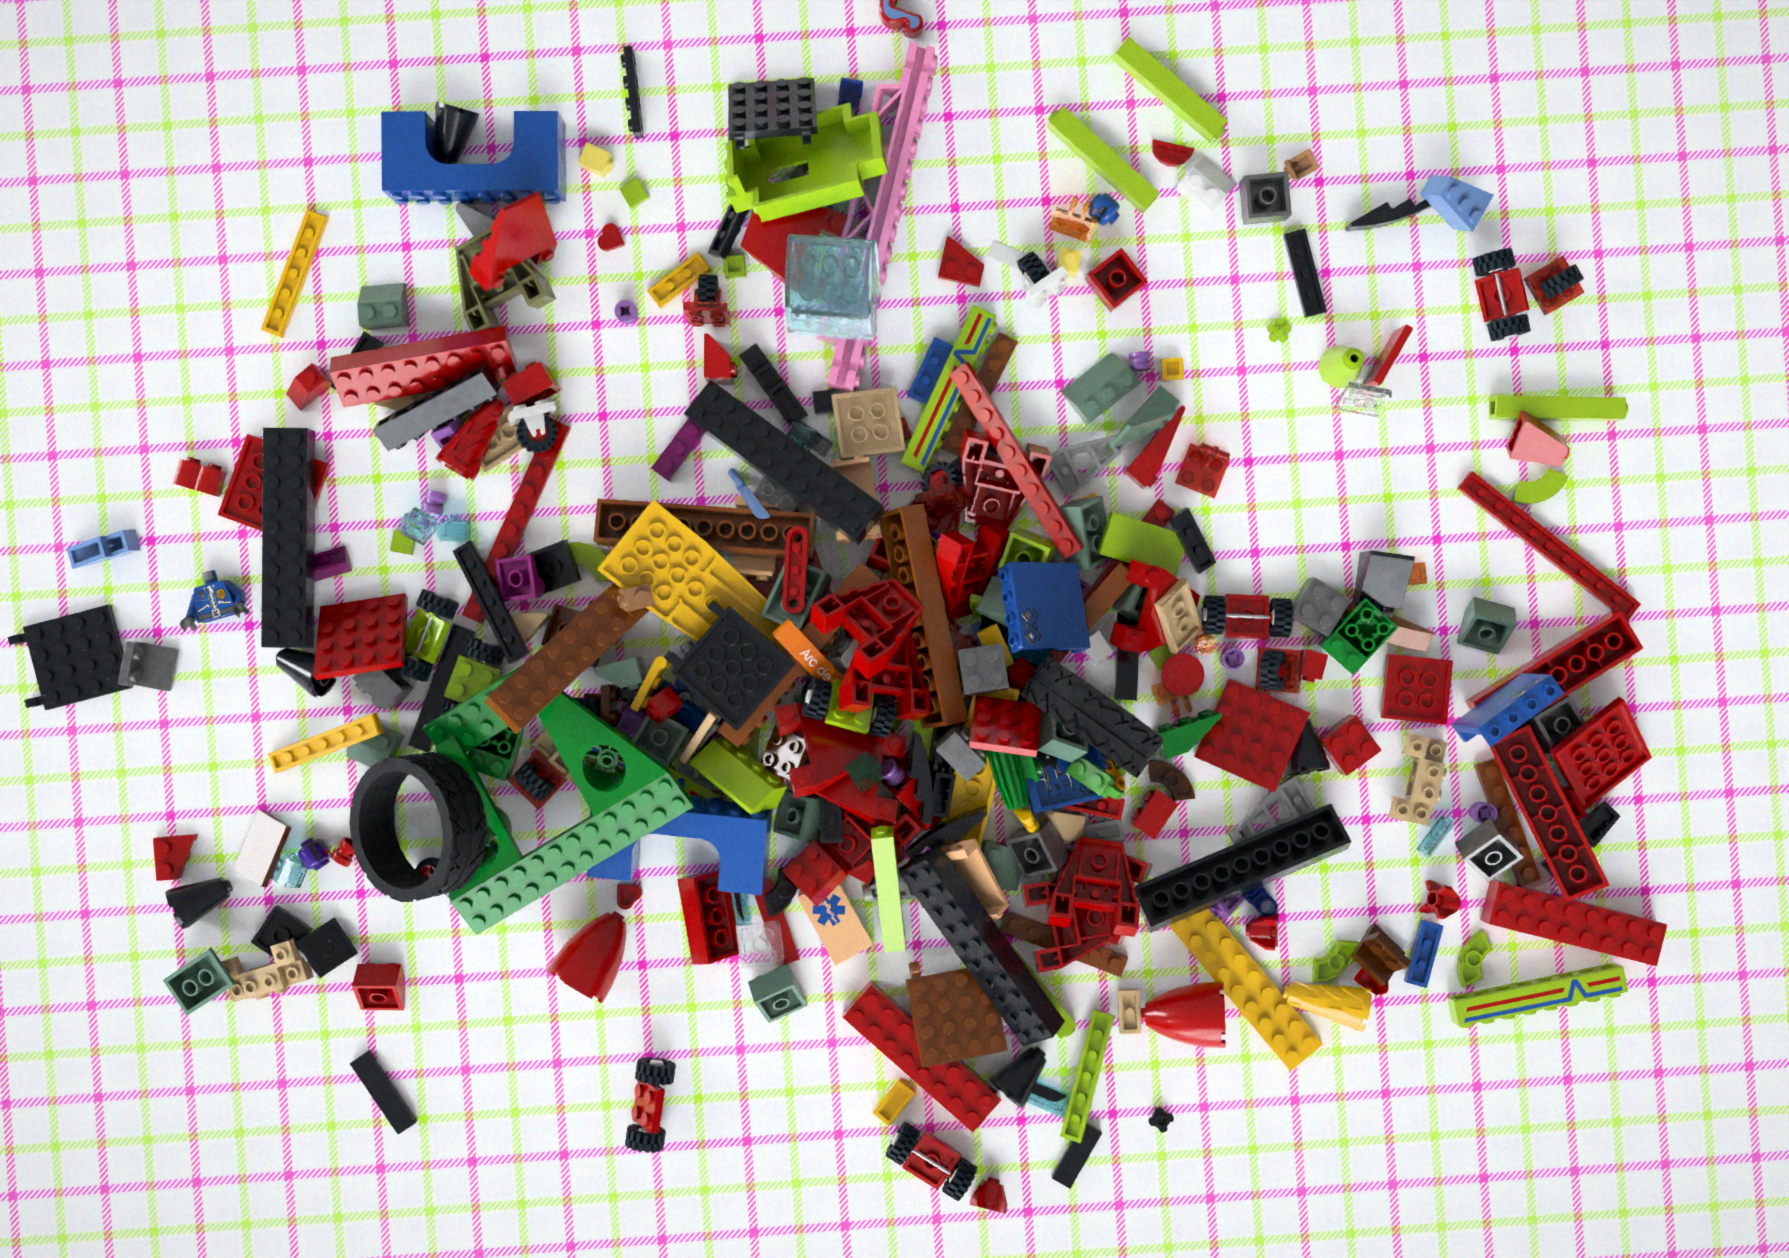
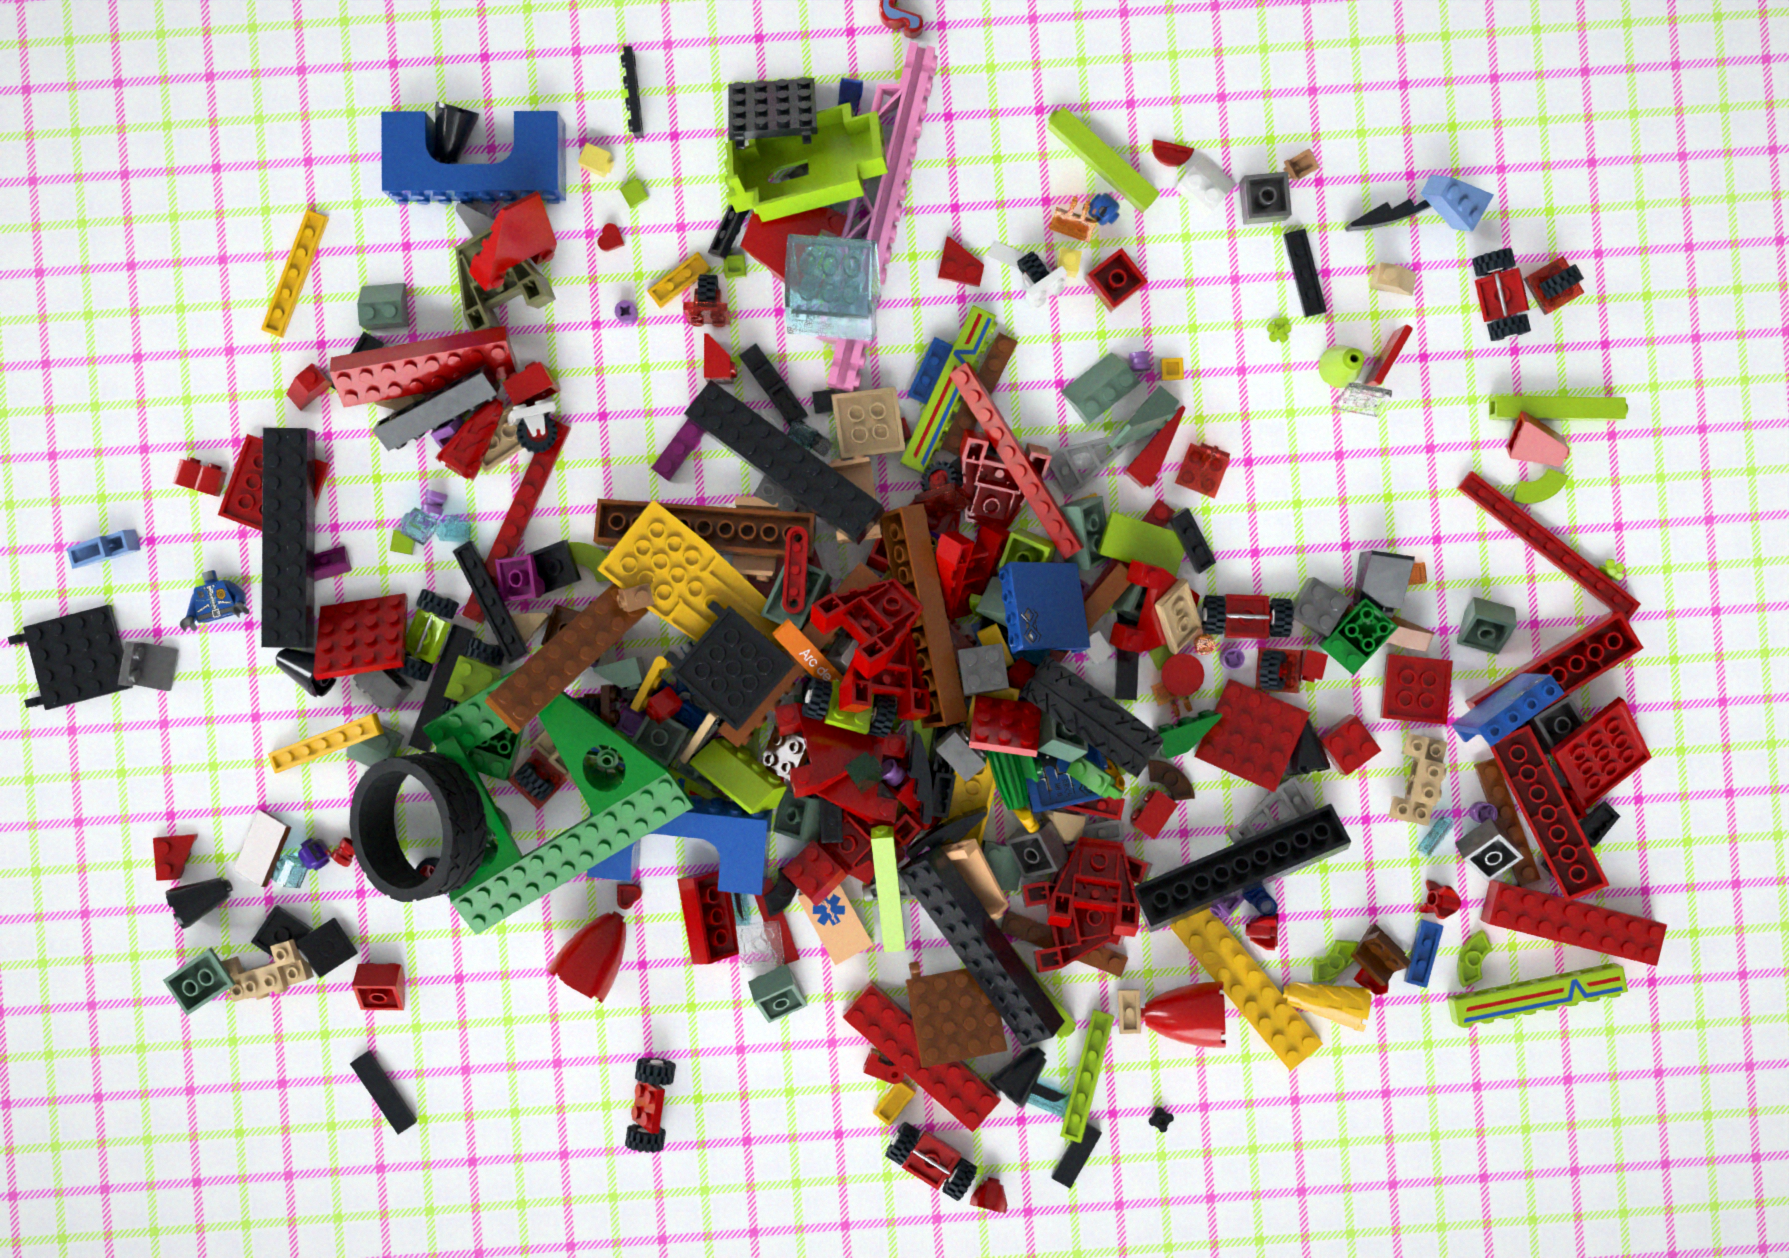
(753, 503): medium blue piece -> none
(882, 1068): none -> red leg
(1170, 90): lime brick -> none
(1393, 279): none -> tan slope
(1612, 570): none -> lime plant

